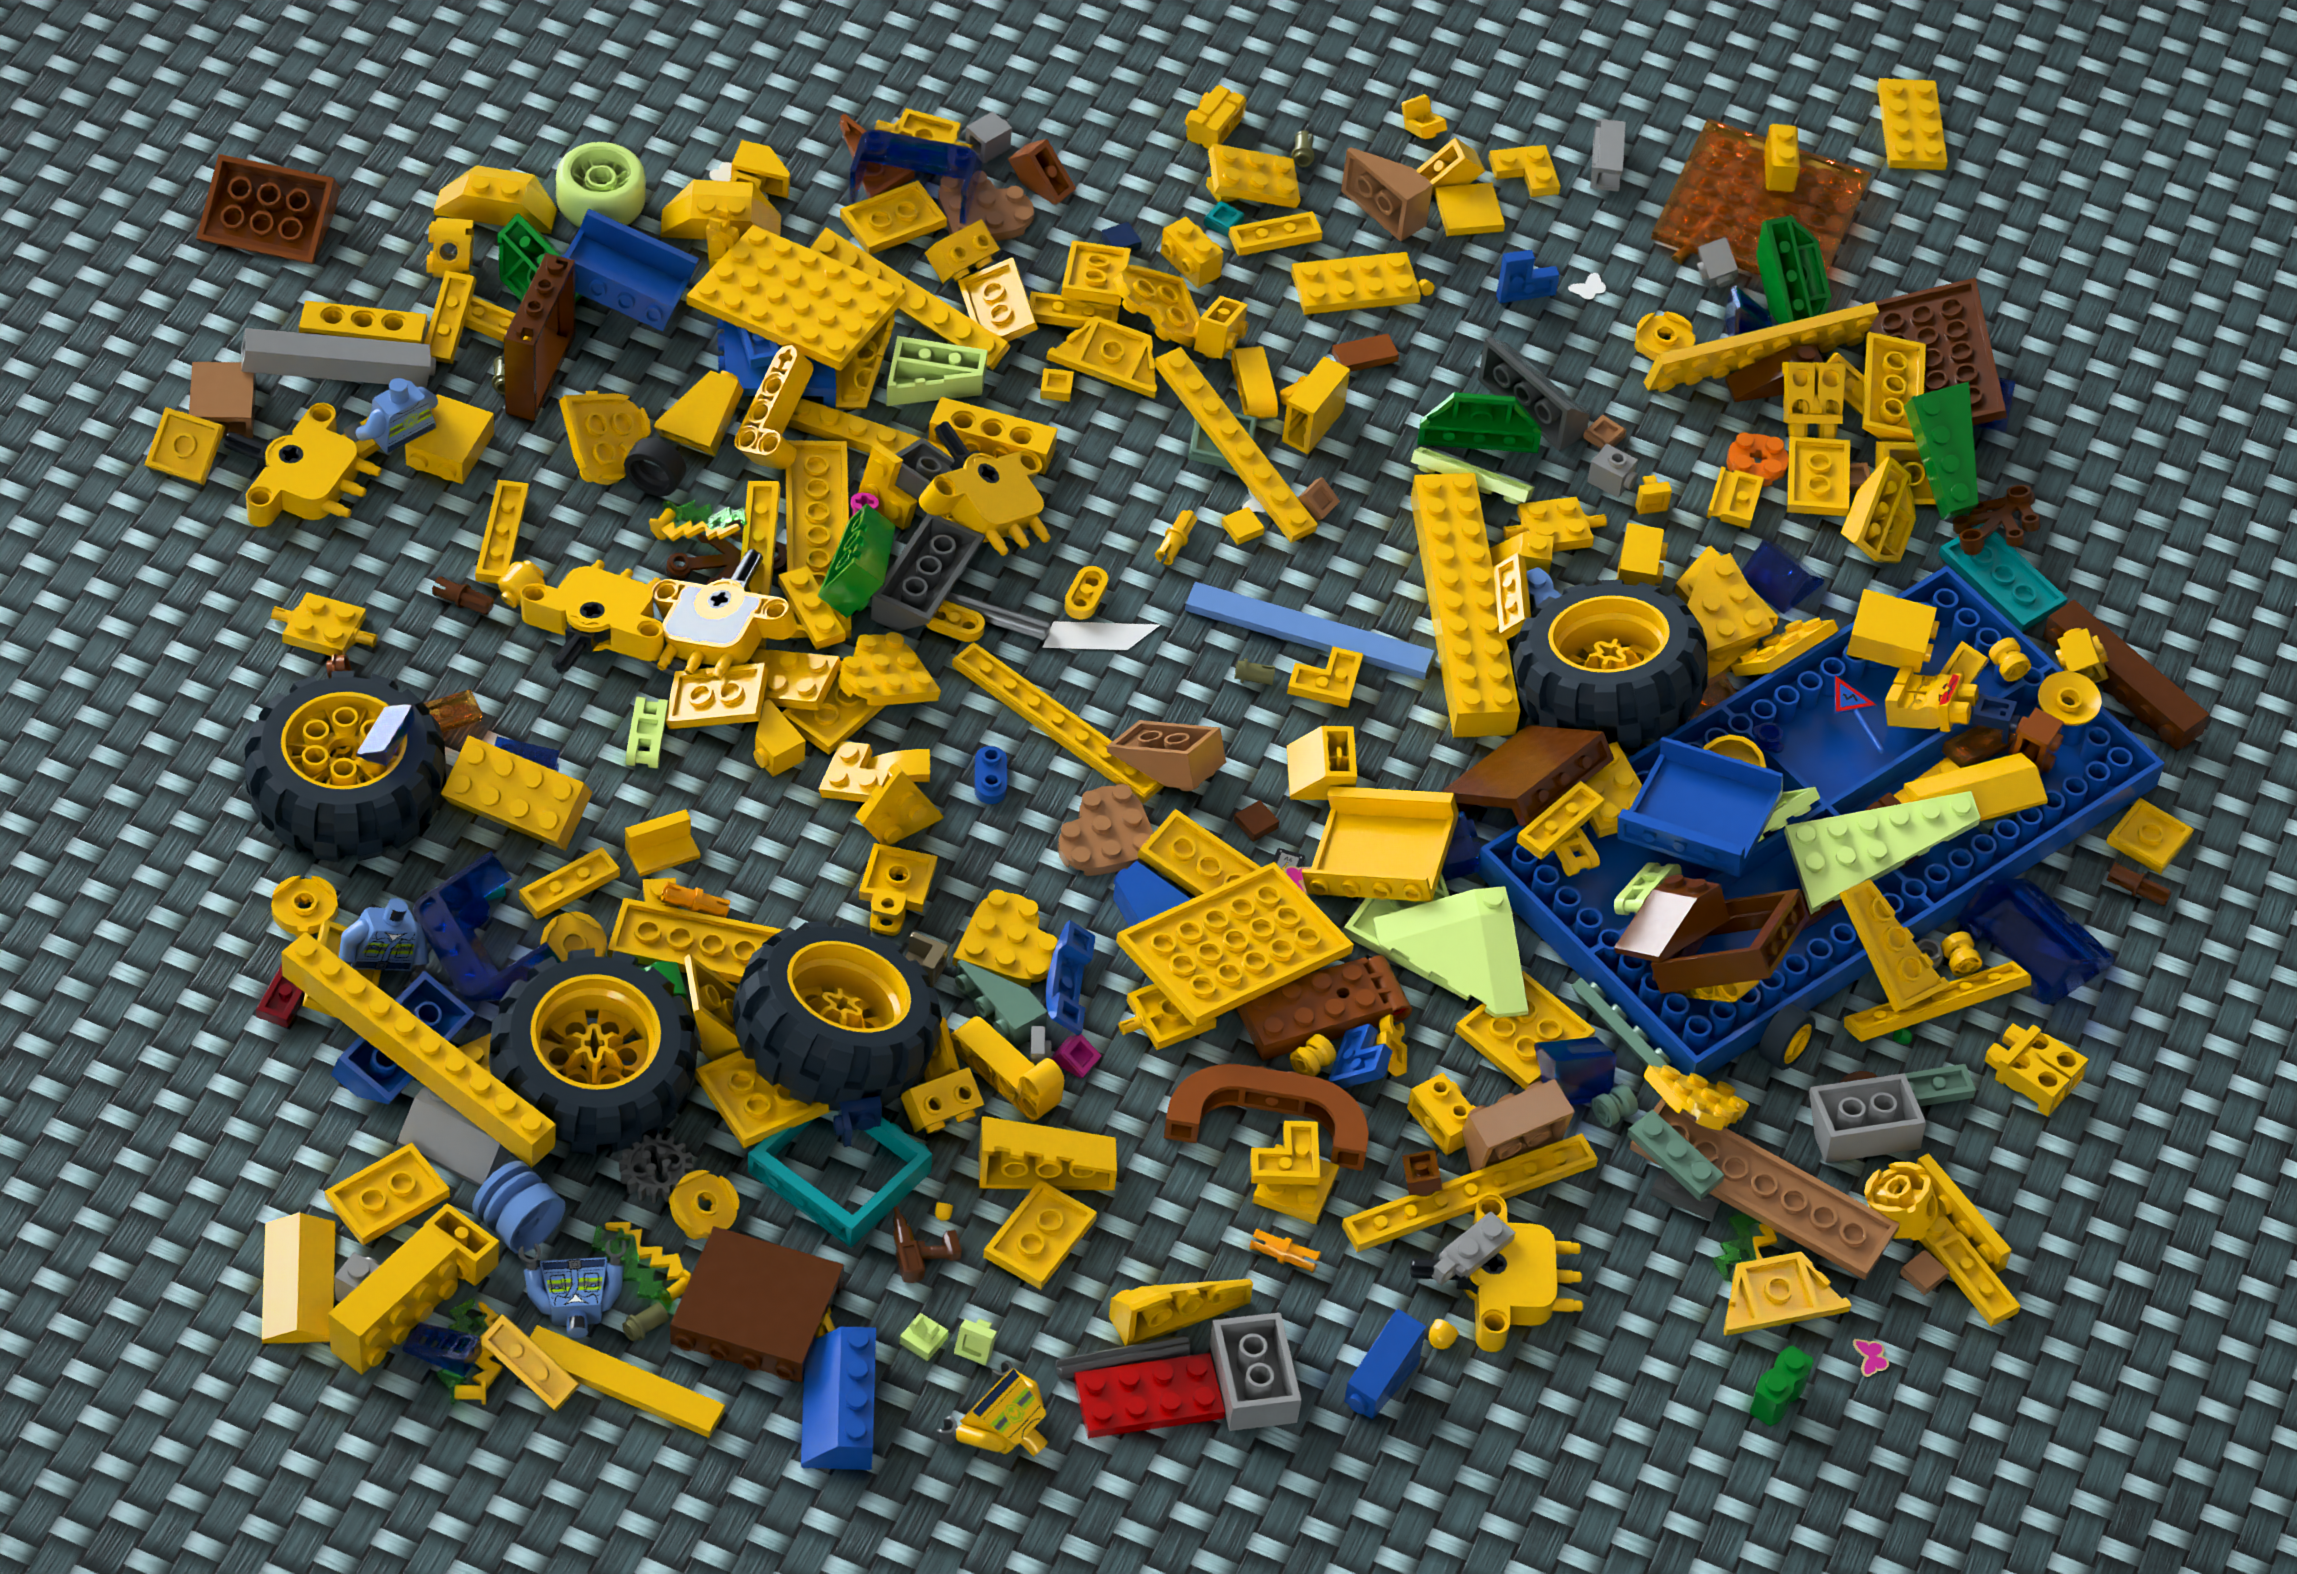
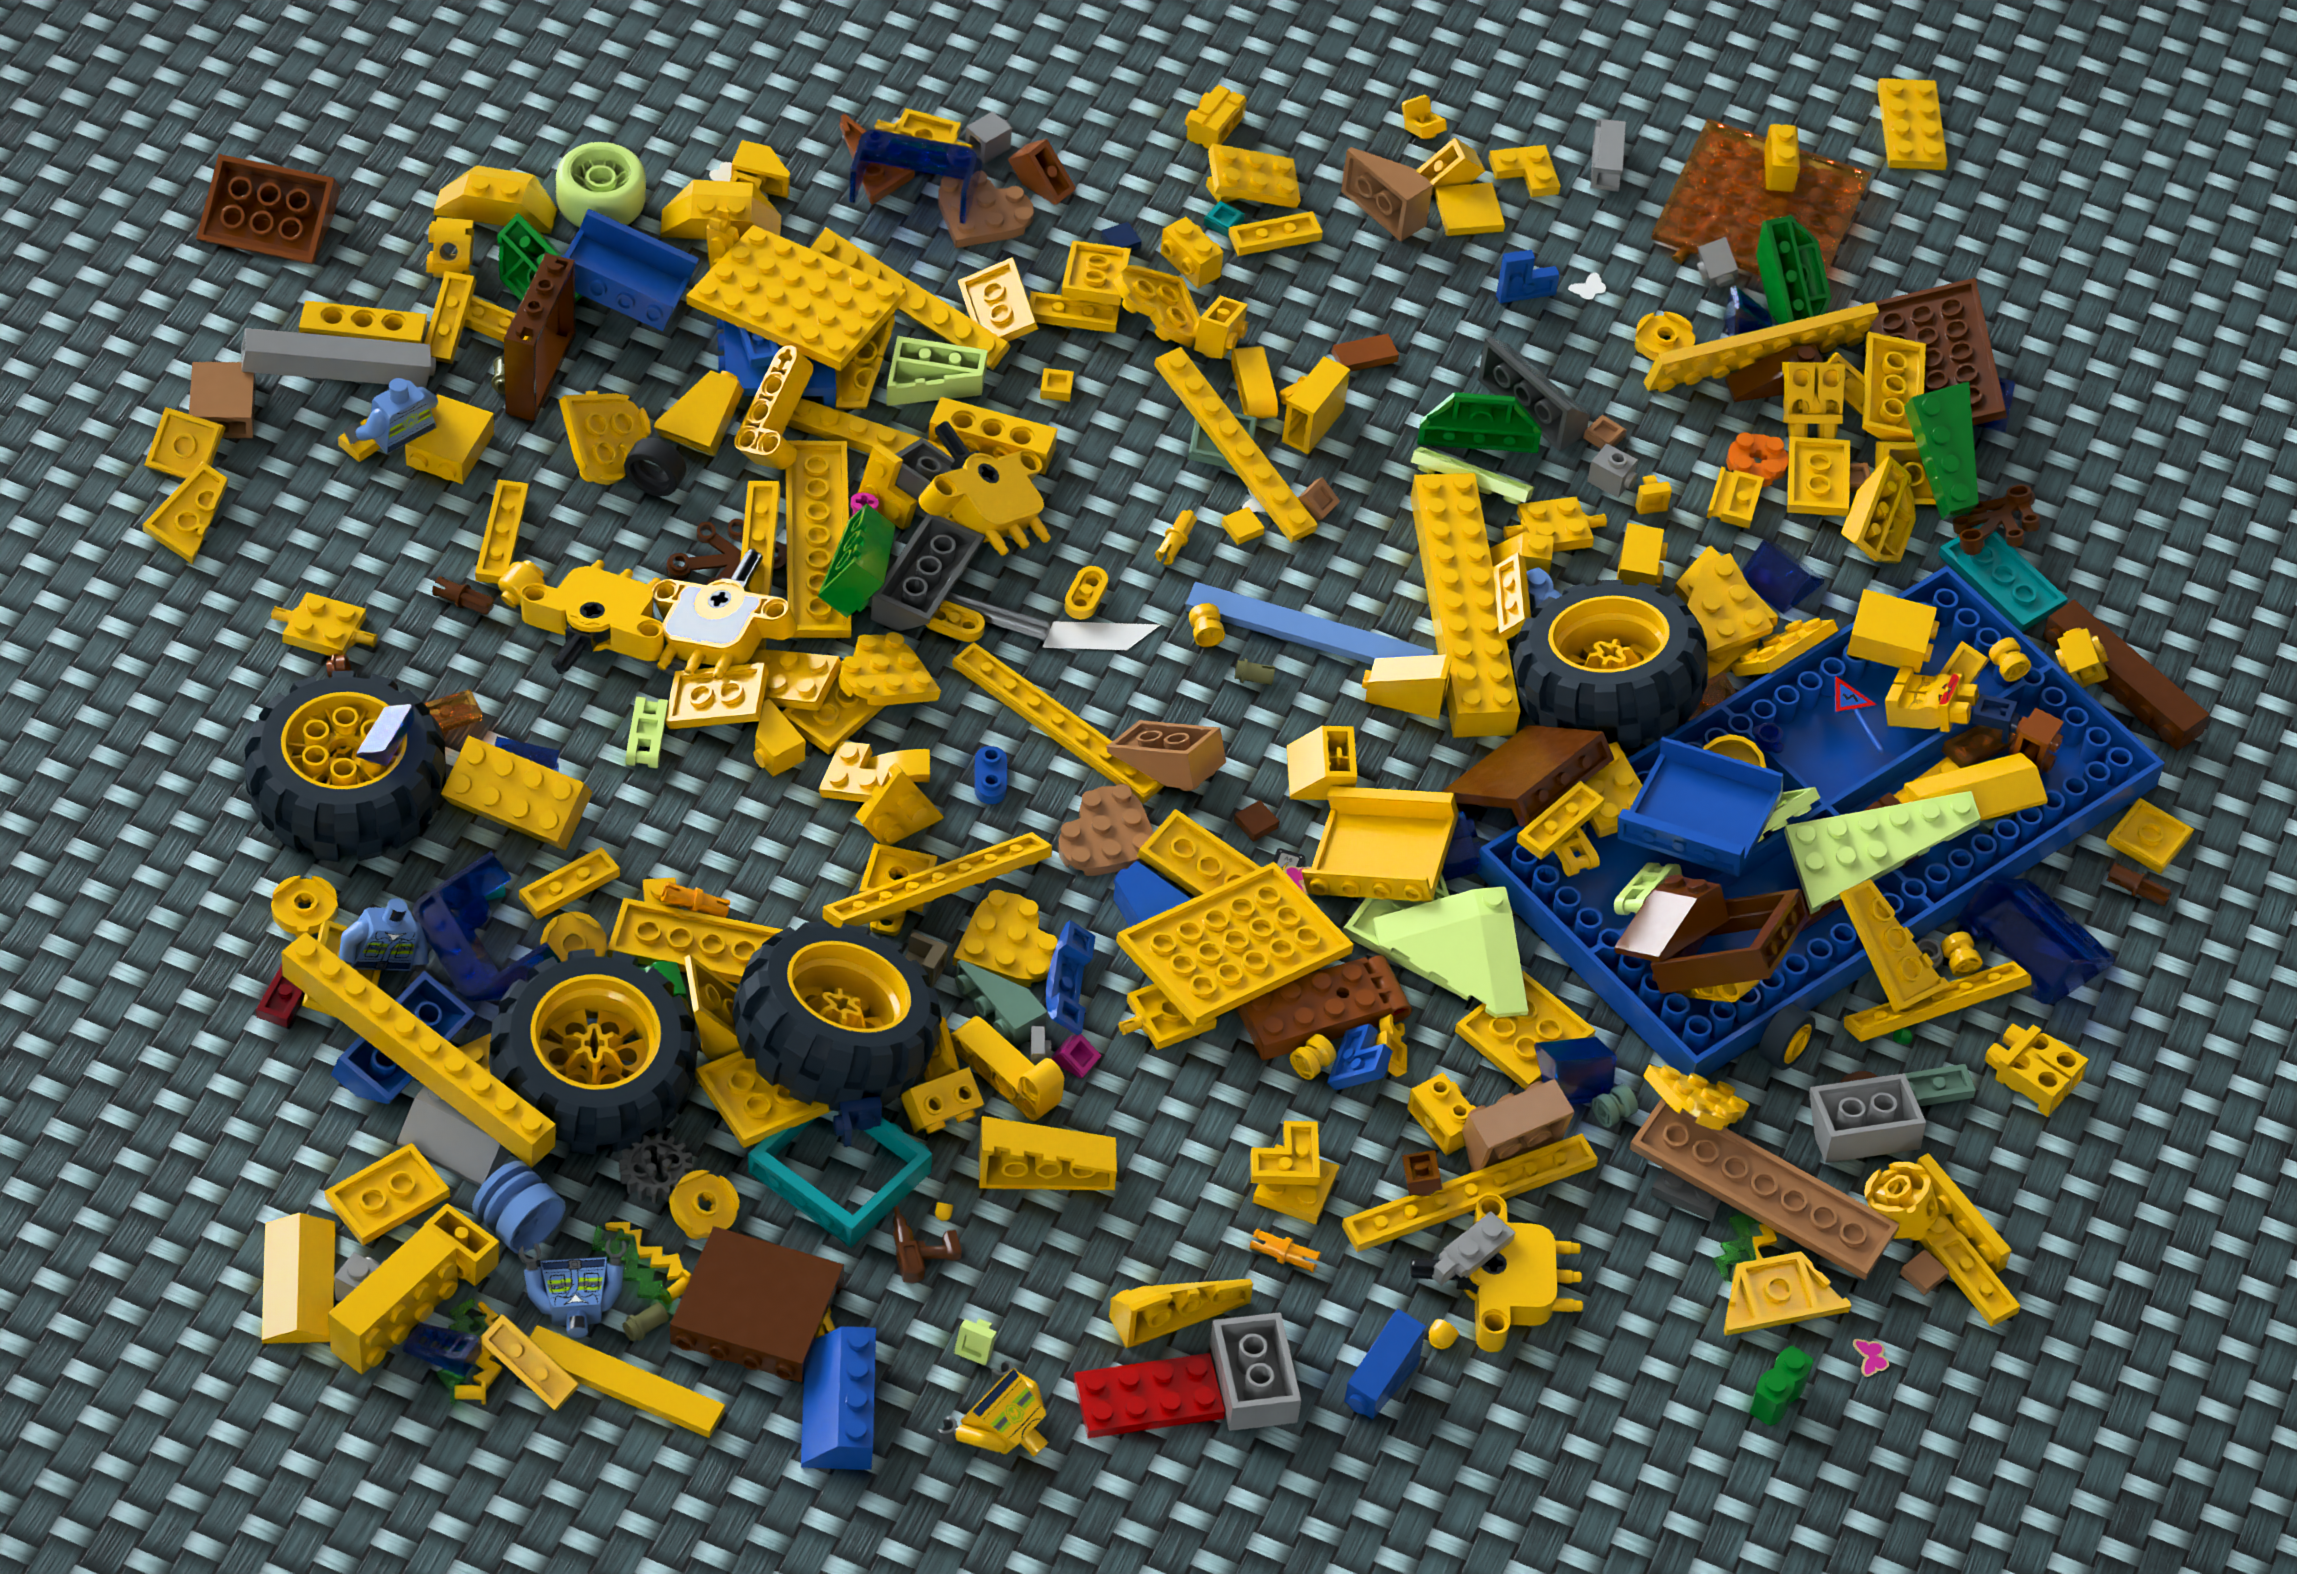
(188, 512): none -> yellow wing
(303, 470): yellow piece -> none
(661, 843): yellow panel -> none
(665, 525): piece -> none
(813, 612): yellow plate -> none
(893, 217): yellow plate -> none
(923, 1337): yellowish green tile -> none
(938, 881): none -> yellow plate
(962, 251): yellow brick -> none
(1040, 1234): yellow plate -> none
(1110, 354): yellow wing -> none
(1126, 1355): dark grey axle -> none
(1207, 626): none -> yellow wheel
(1274, 1092): dark orange arch -> none
(1303, 153): olive pin -> none
(1331, 684): yellow plate -> none
(1355, 283): yellow plate -> none
(1409, 683): none -> yellow slope
(1425, 287): yellow piece -> none
(1615, 1019): sand green plate -> none
(1675, 1154): sand green plate -> none
(2072, 689): yellow dish -> none

